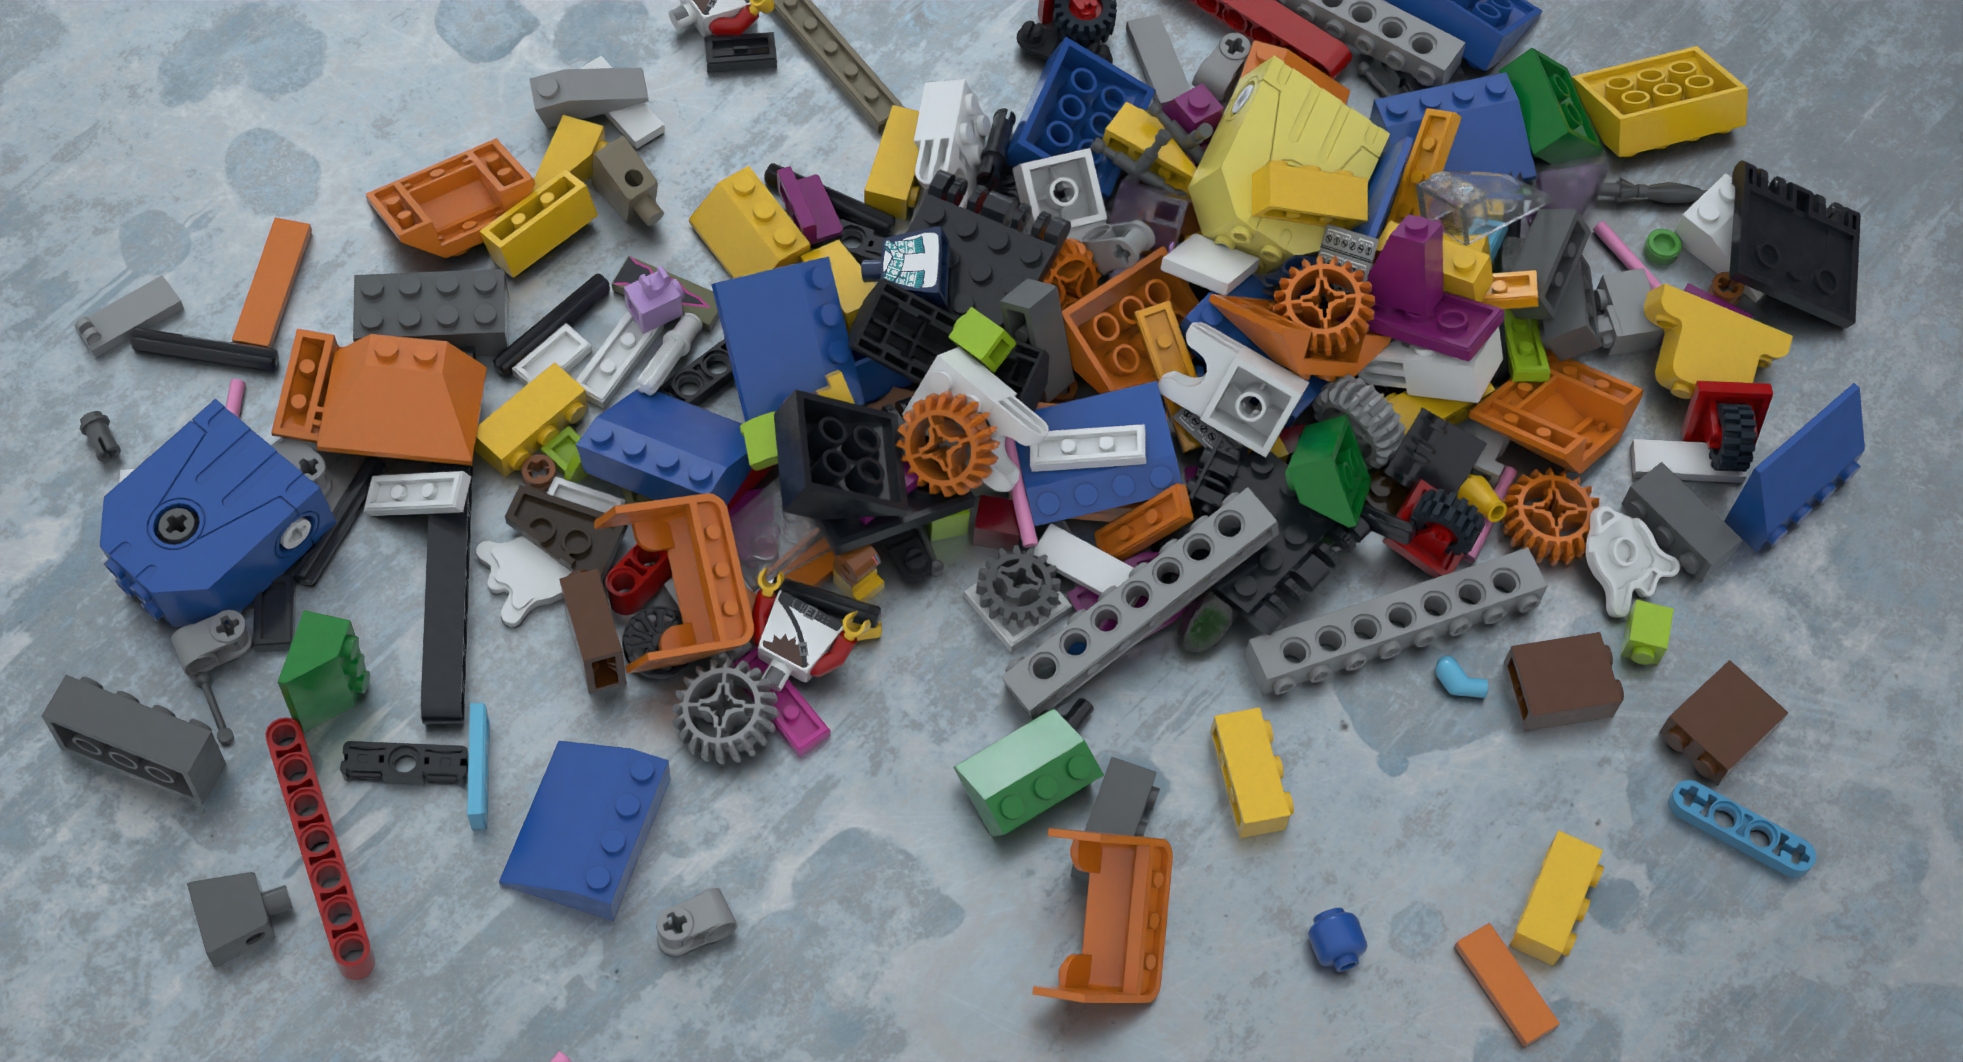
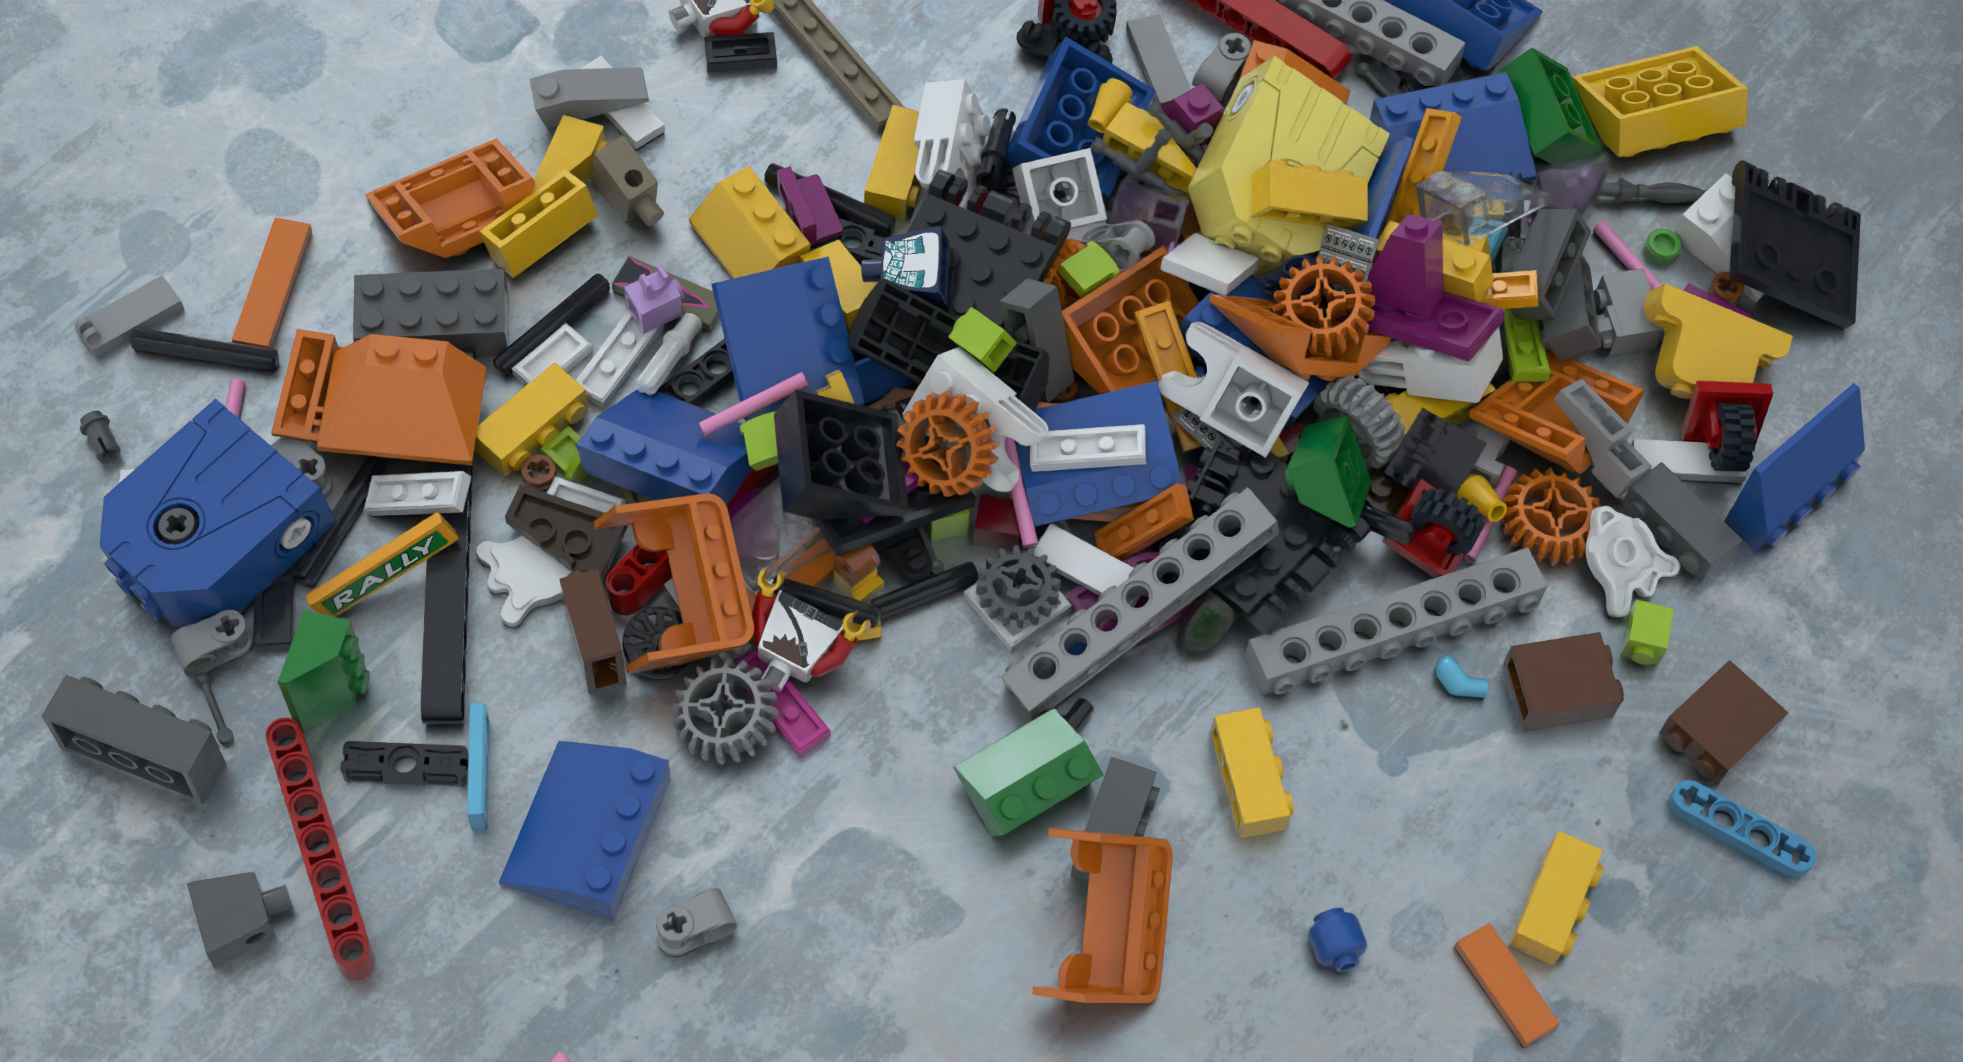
(382, 566): none -> tile
(753, 404): none -> bright pink piece
(926, 589): none -> black axle
(1088, 269): none -> lime tile
(1109, 101): none -> yellow cone
(1606, 434): none -> light grey slope

